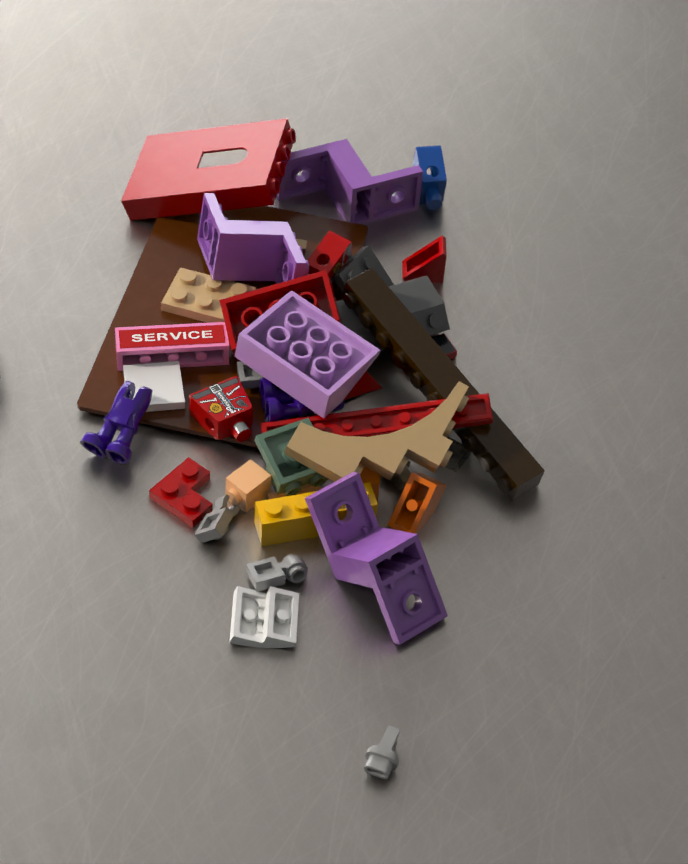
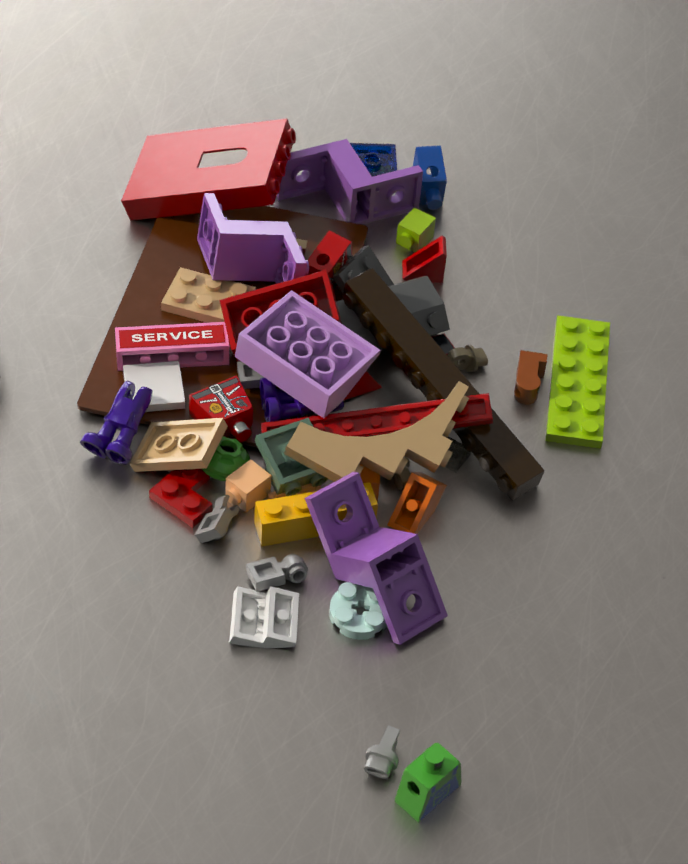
(179, 445): none -> tan plate
(226, 463): none -> bright green piece
(346, 617): none -> light aqua plate
(377, 157): none -> clear blue tile
(415, 230): none -> lime brick
(432, 774): none -> bright green torso
(468, 358): none -> dark tan piece
(529, 371): none -> dark orange leg
(578, 382): none -> lime plate

